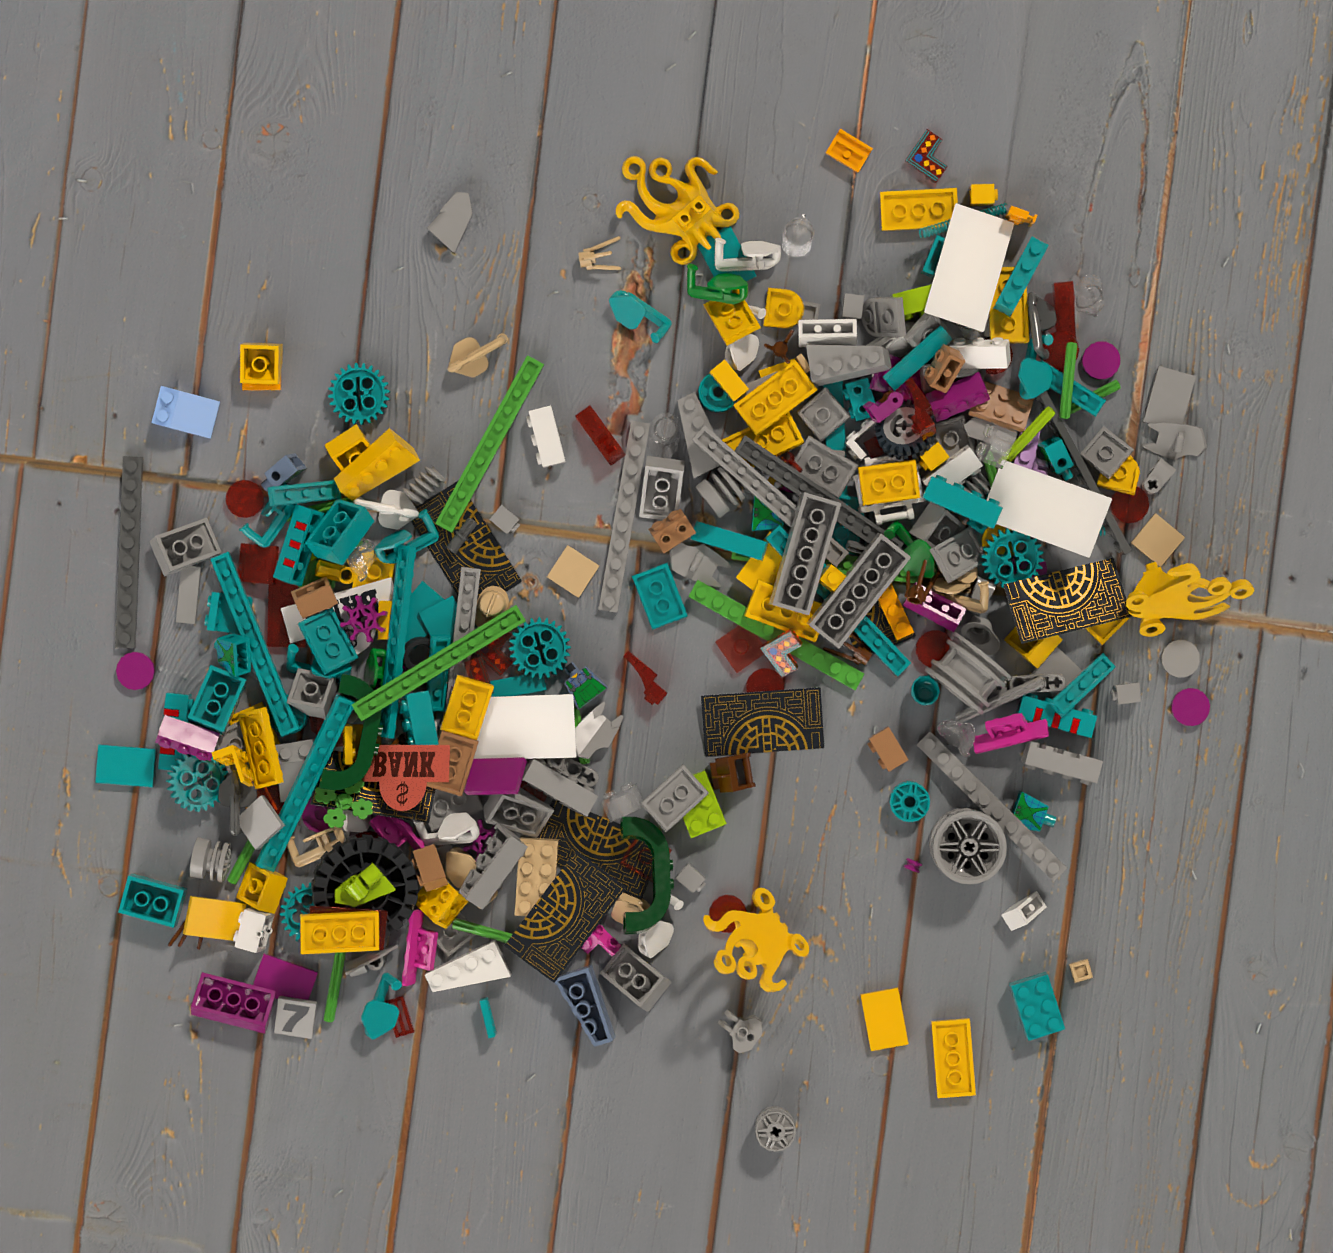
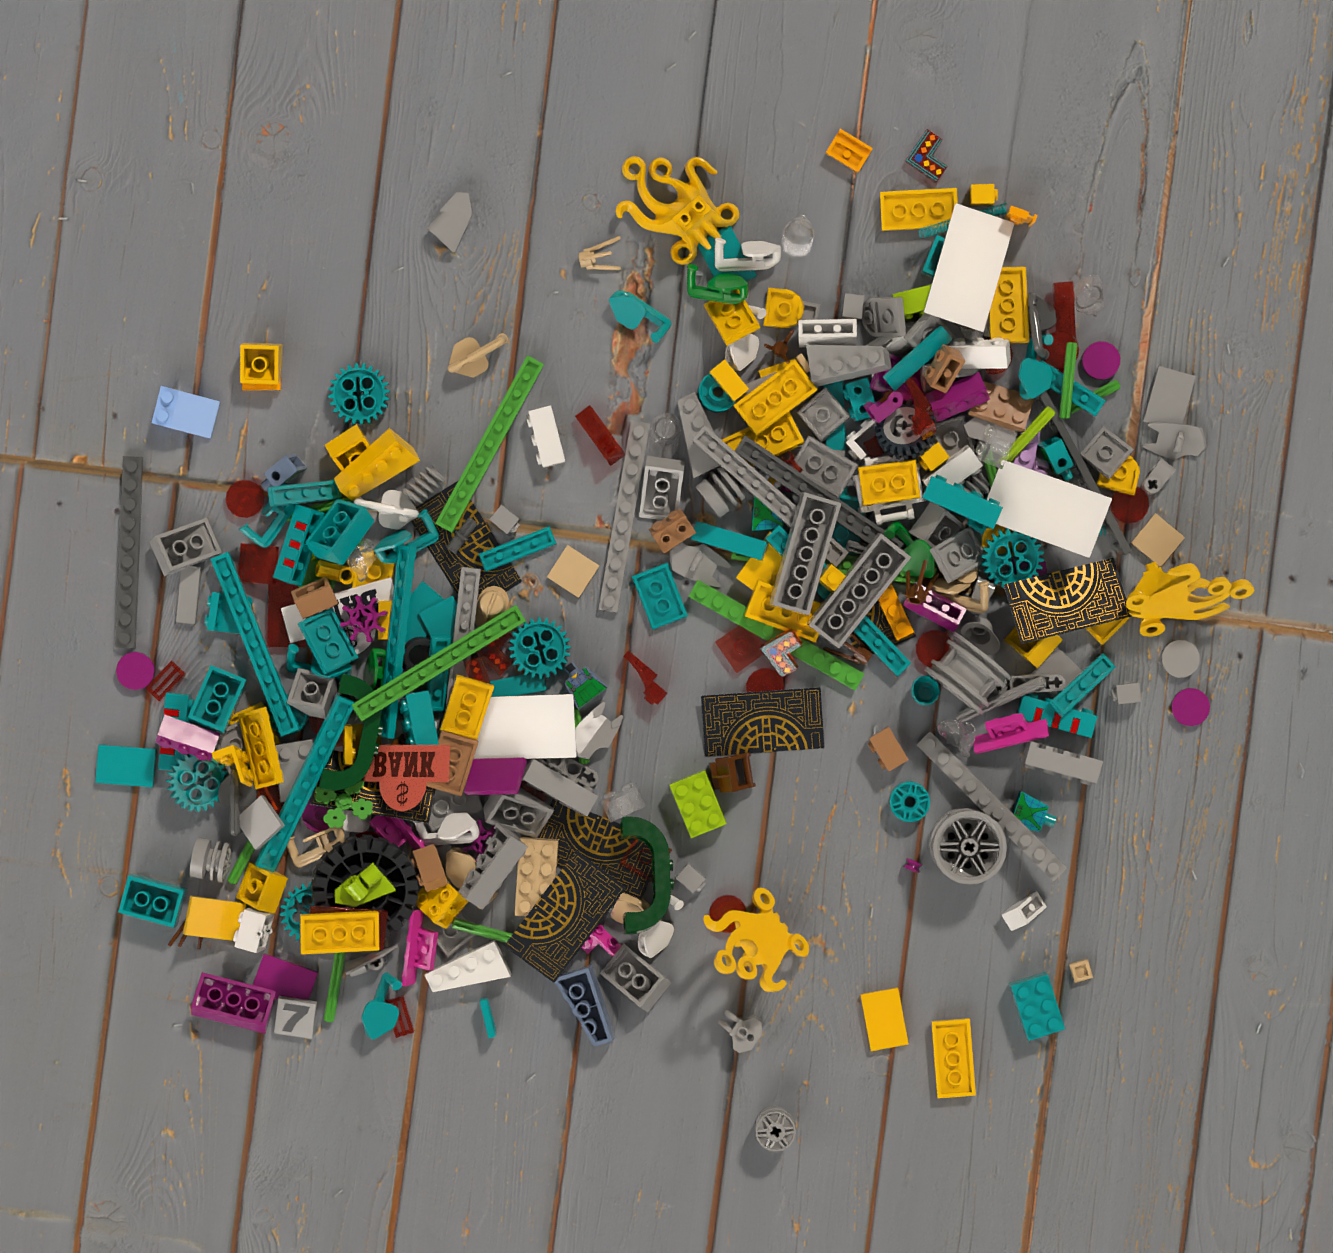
(160, 675): none -> clear red tile
(234, 654): teal torso -> none
(517, 549): none -> teal tile
(674, 798): light grey tile -> none
(1021, 276): teal brick -> none

